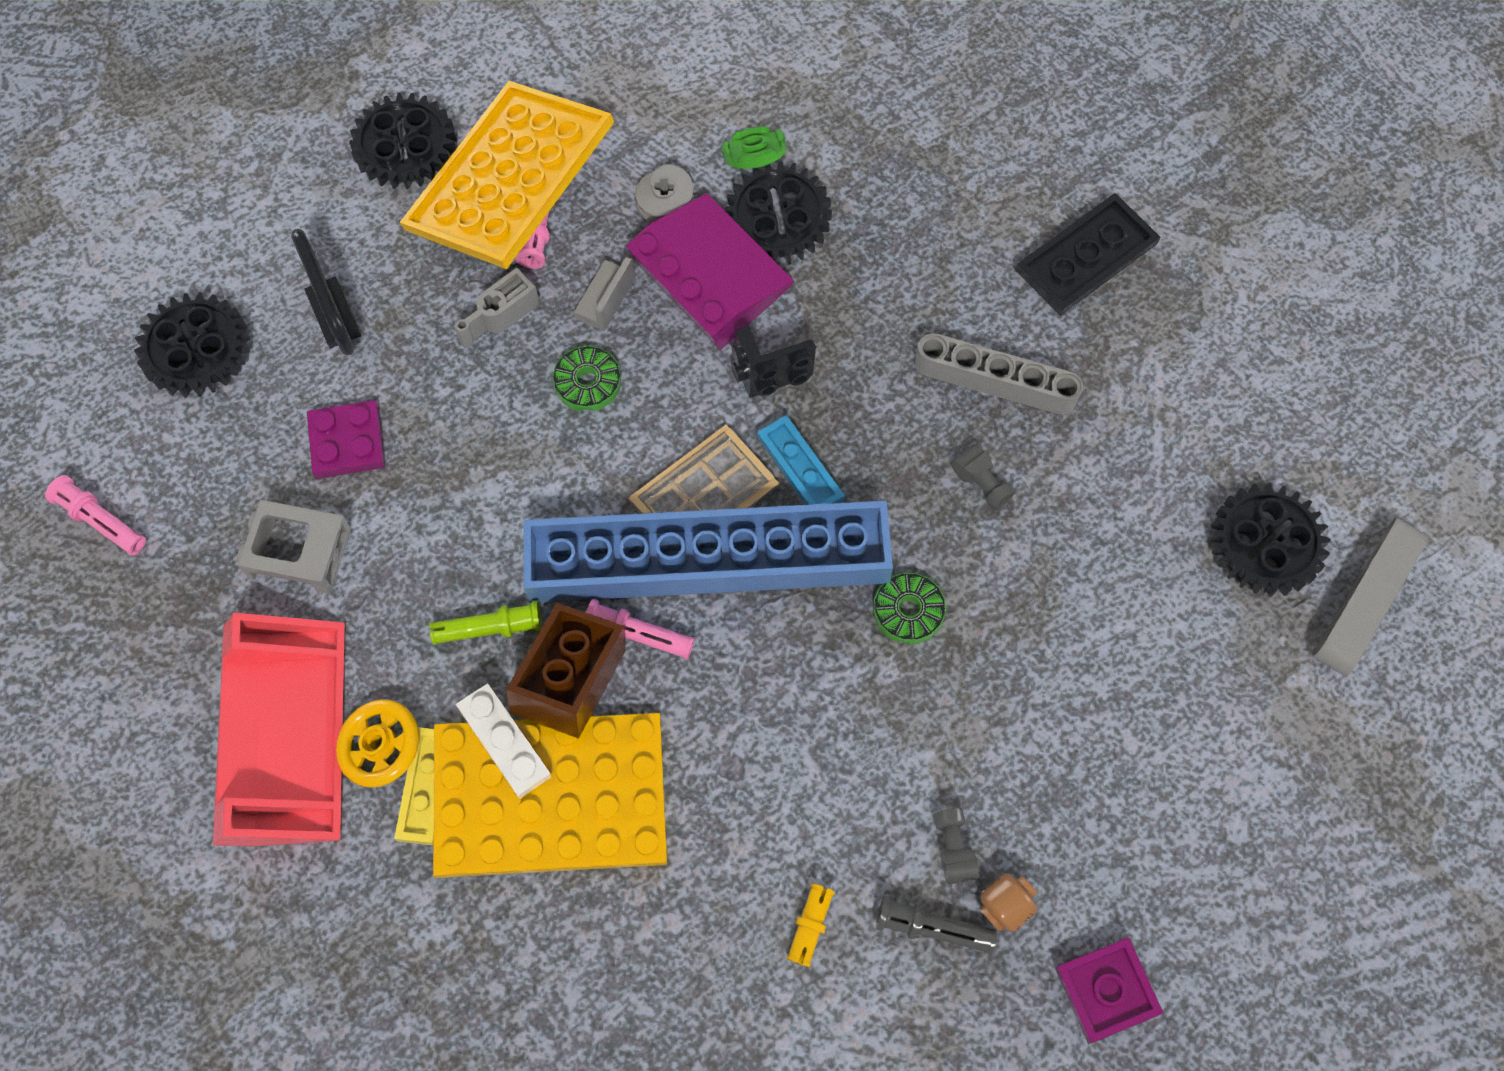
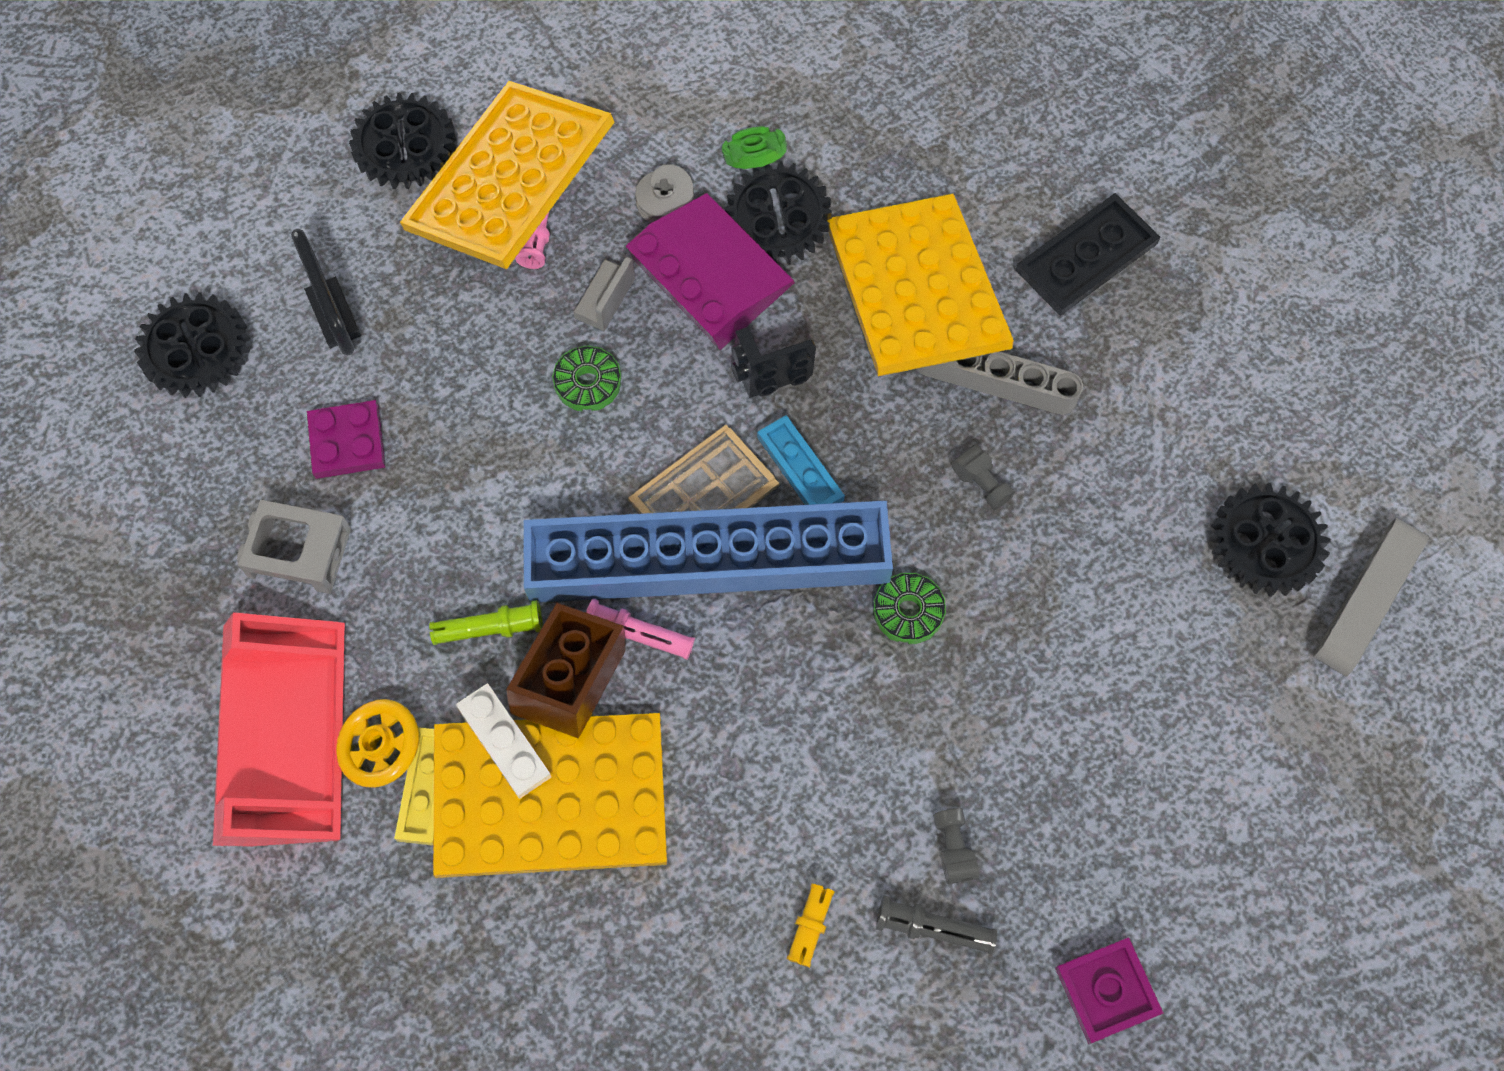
(84, 507): bright pink pin -> none
(498, 307): light grey piece -> none
(918, 285): none -> yellow plate
(1008, 902): medium nougat head -> none

